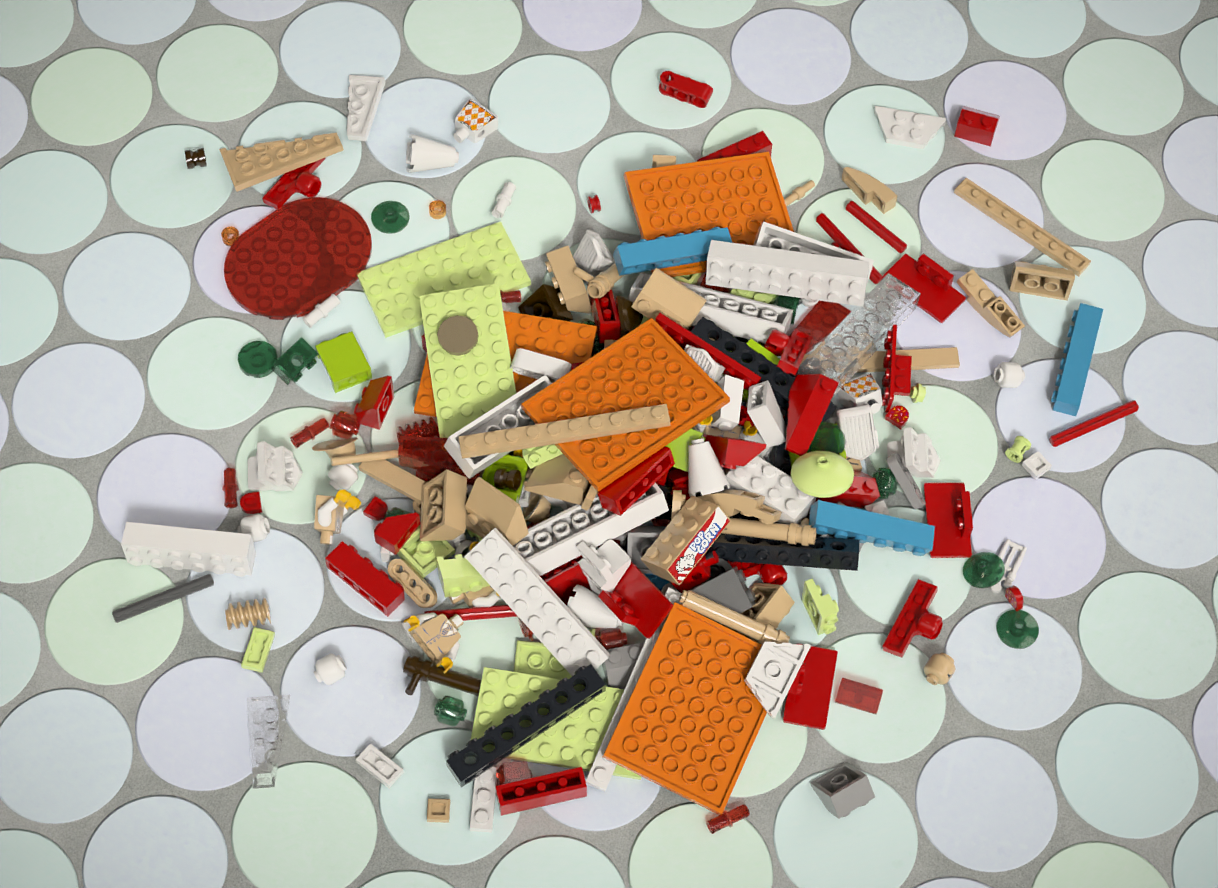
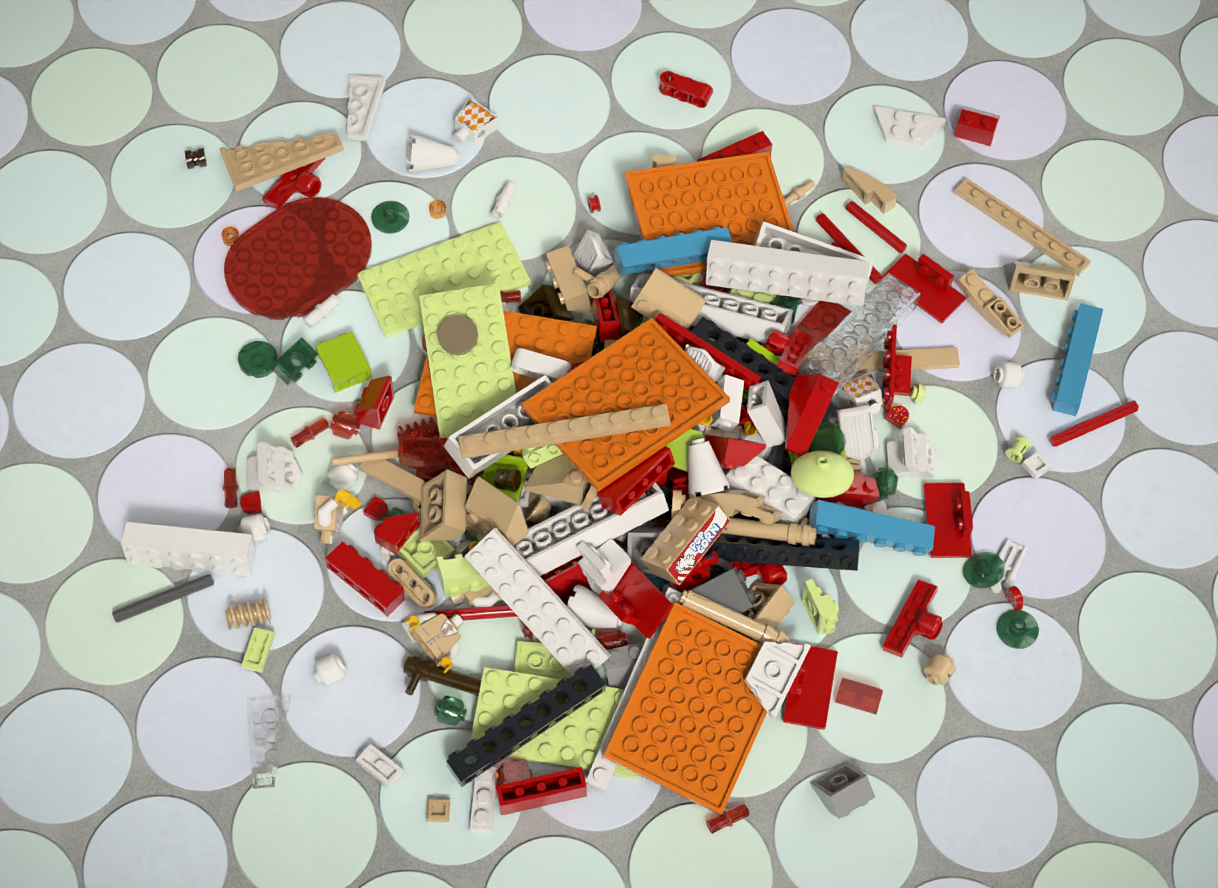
(337, 448): tan piece -> none
(906, 481): light grey beam -> none

